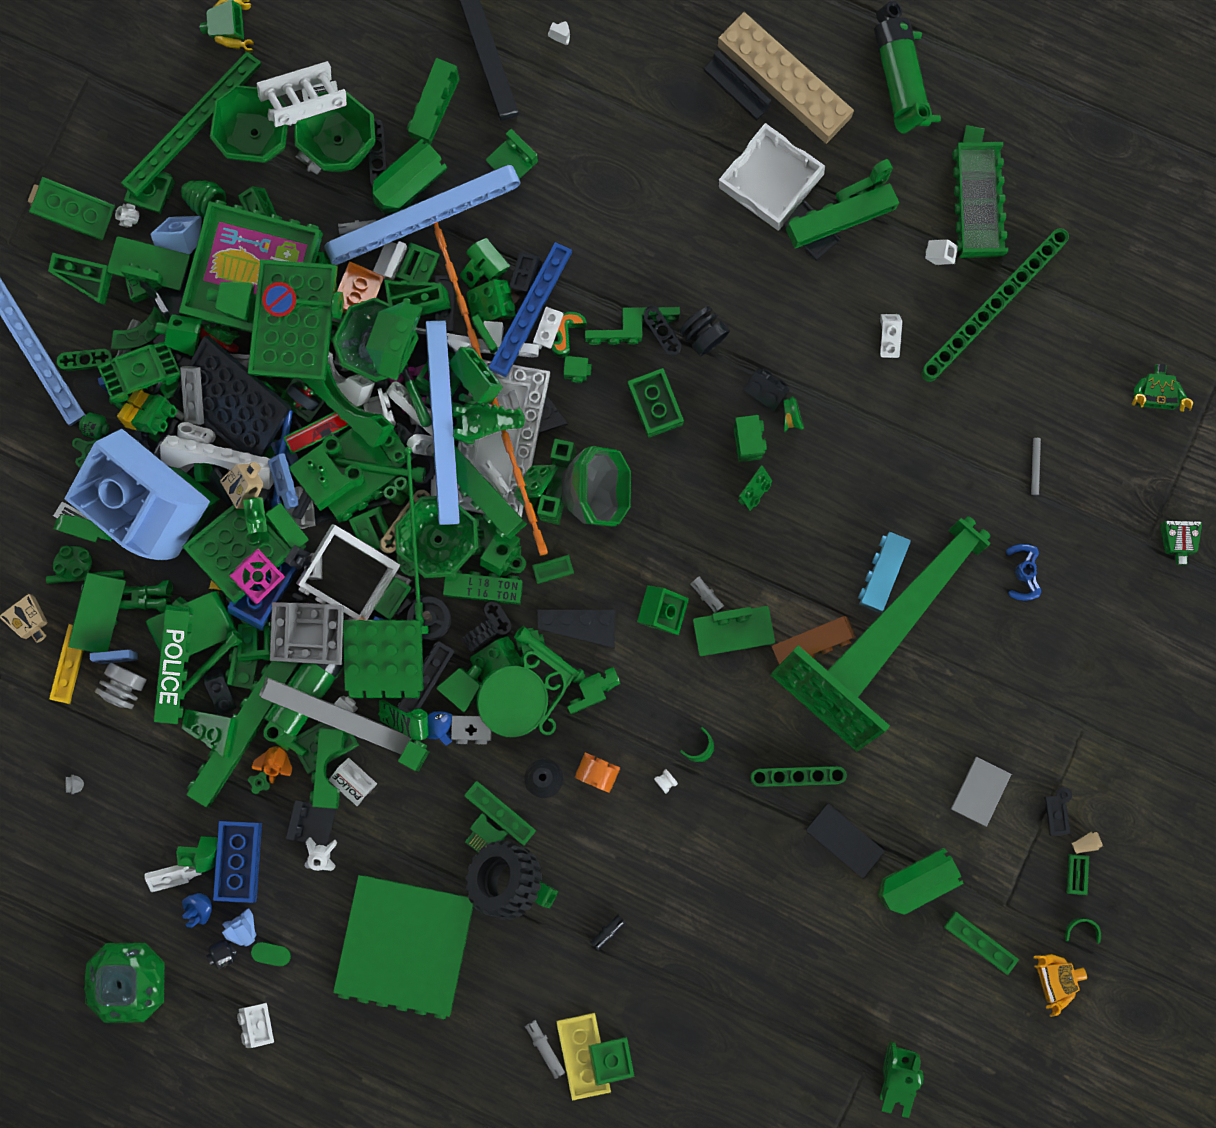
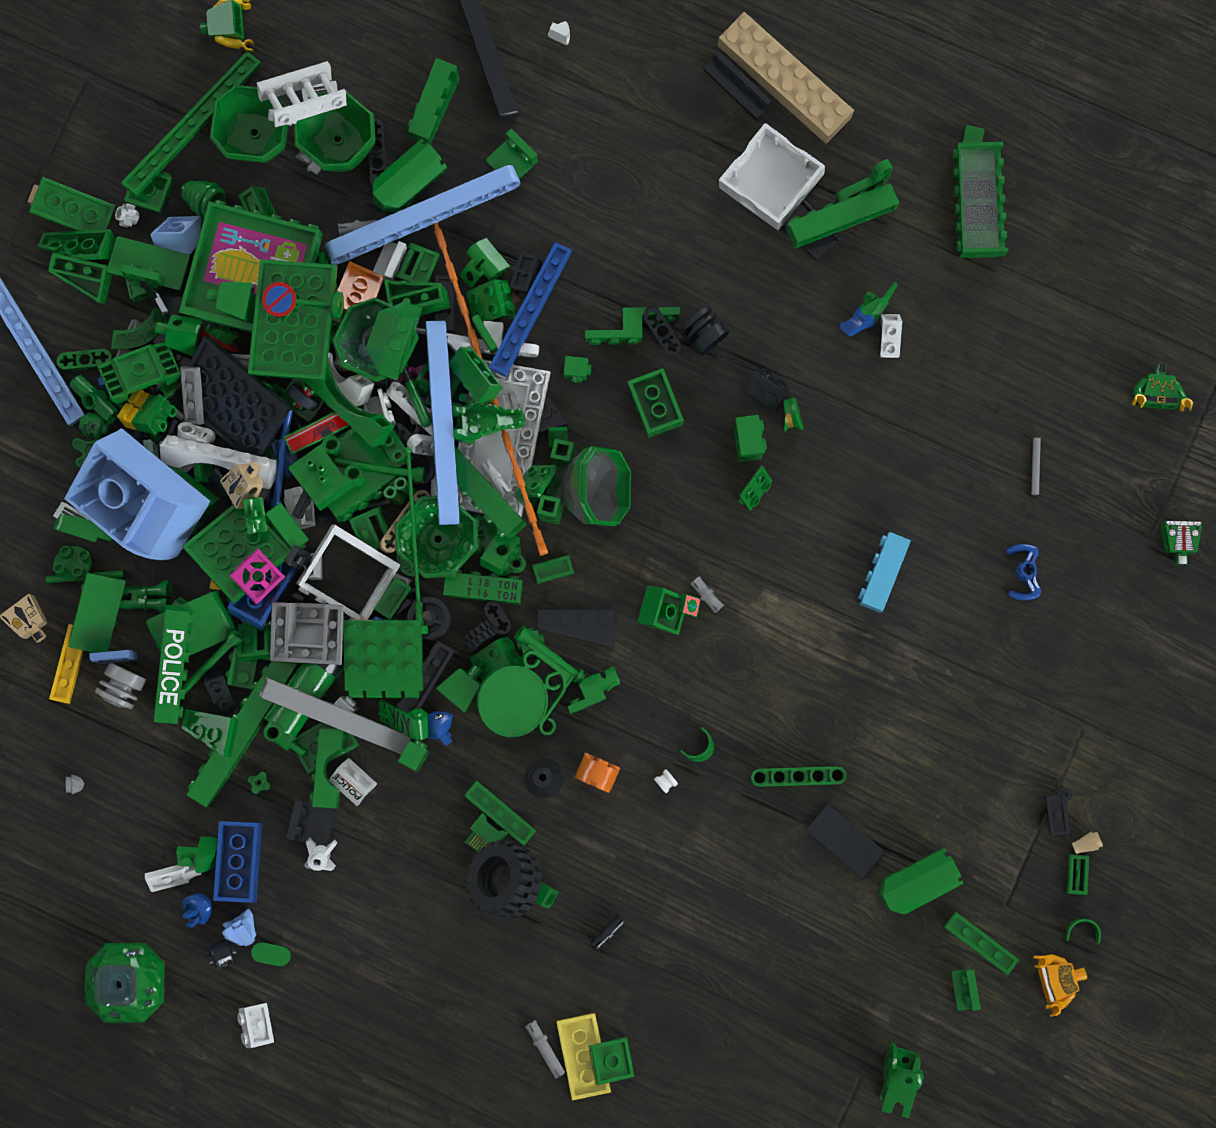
(80, 244): none -> green wedge
(94, 399): none -> green piece
(151, 446): none -> sand green tile
(274, 762): orange brick -> none
(283, 481): medium blue hinge -> none
(404, 946): green panel -> none
(462, 723): light grey brick -> none
(548, 328): white bracket -> none
(557, 433): none -> green tile
(569, 320): green animal -> none
(689, 605): none -> green tile
(733, 630): green bracket -> none
(818, 639): dark orange wedge -> none
(835, 692): green piece -> none
(867, 313): none -> animal
(902, 69): green piece -> none
(941, 252): white brick -> none
(965, 989): none -> green bracket
(981, 791): light grey tile -> none
(1001, 298): green beam -> none

